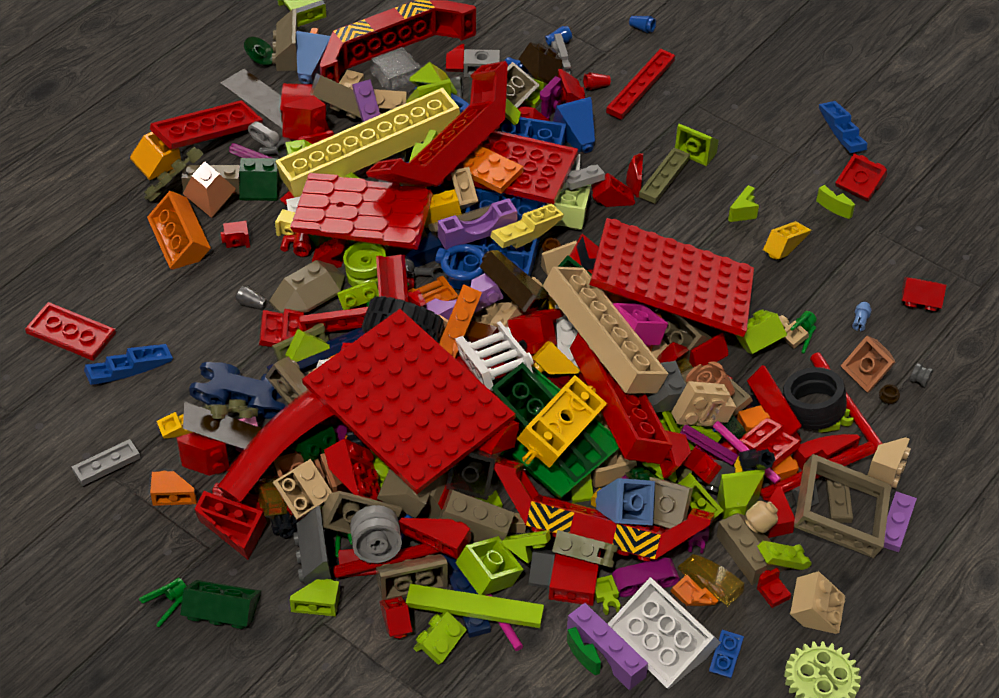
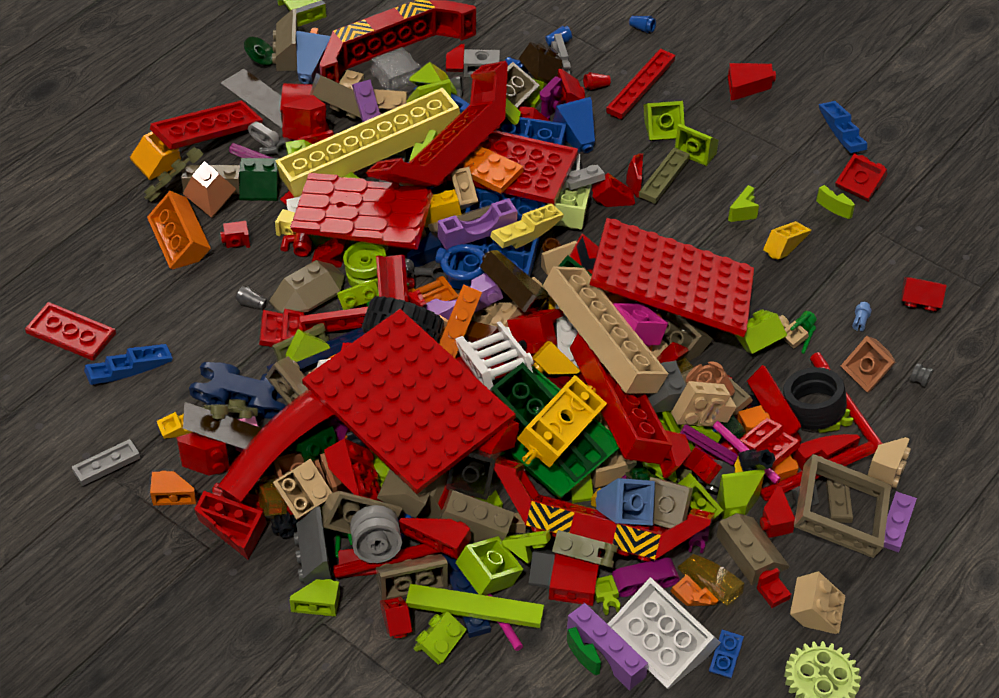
(173, 590): green plant -> none
(219, 603): dark green slope -> none
(663, 118): none -> lime slope
(709, 351): red slope -> none
(749, 79): none -> red slope
(761, 516): tan head -> none
(784, 555): lime plate -> none
(889, 394): dark brown plate -> none

